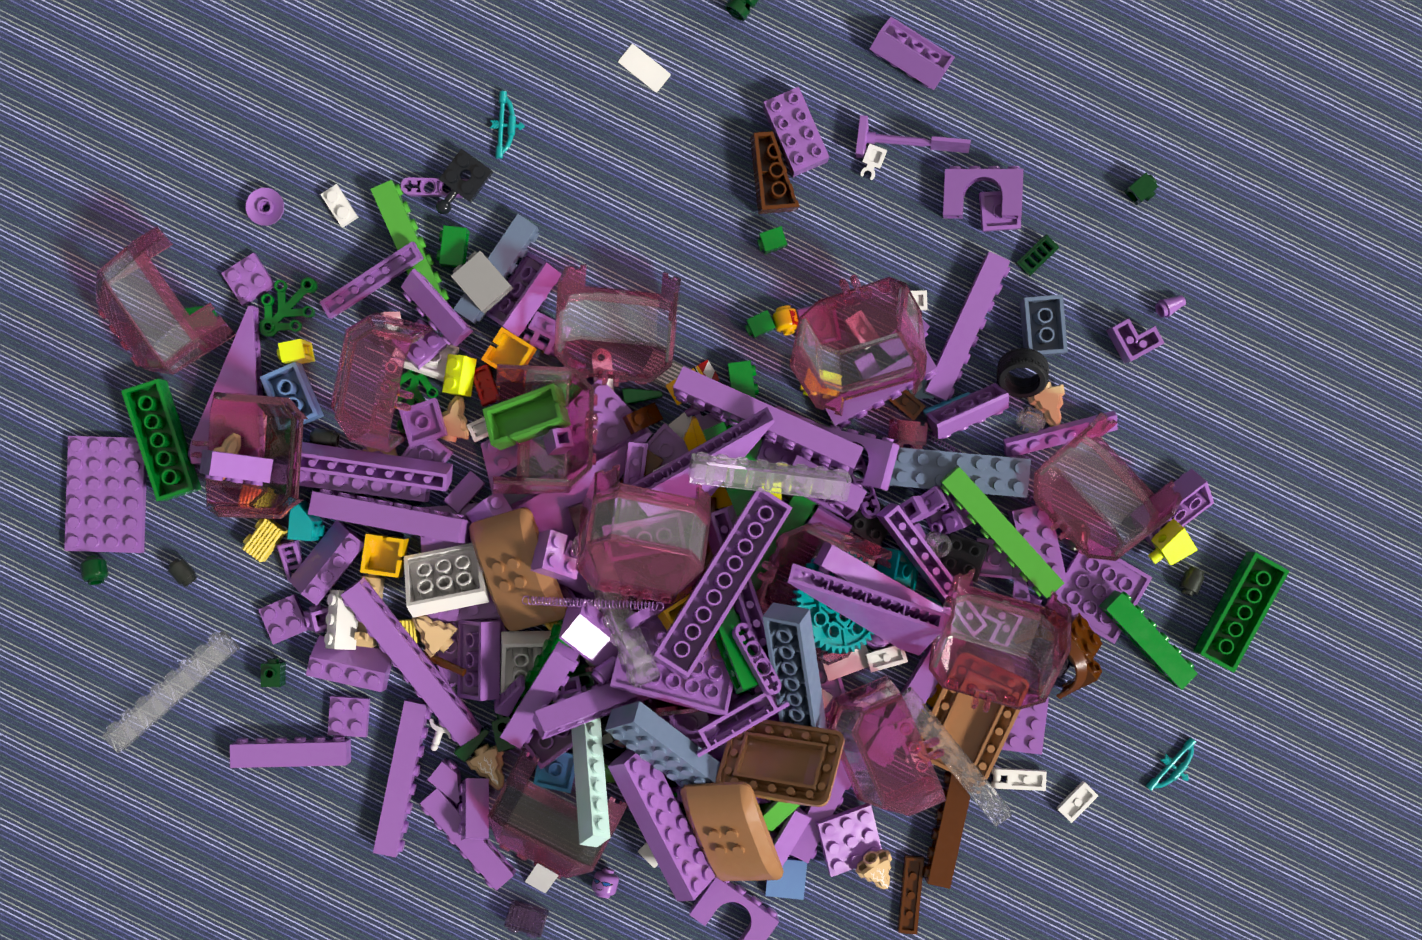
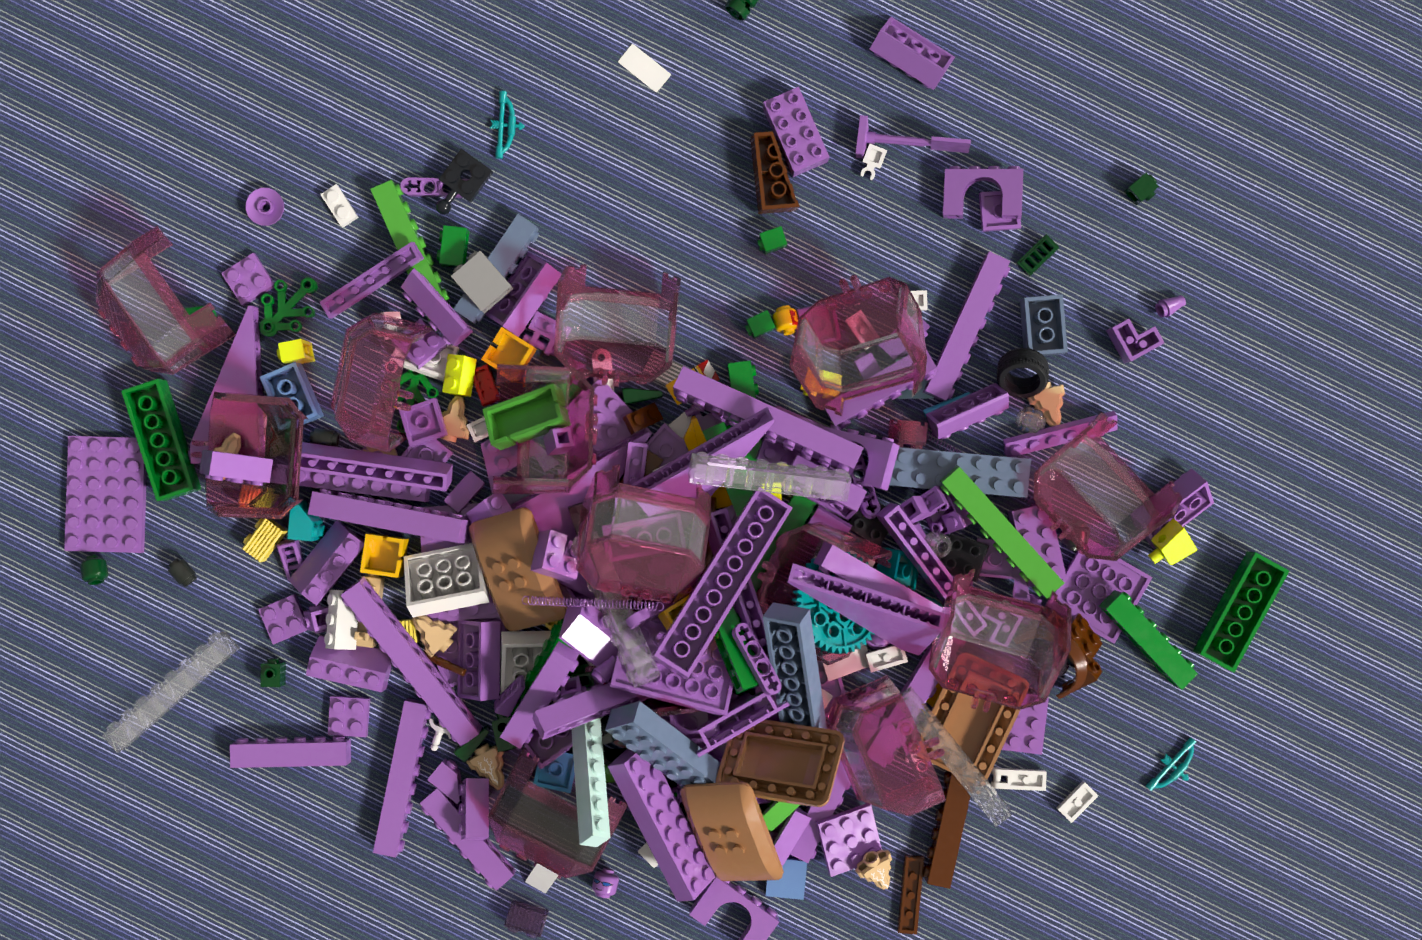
(908, 405): reddish brown plate -> none
(1192, 581): pearl dark grey brick -> none

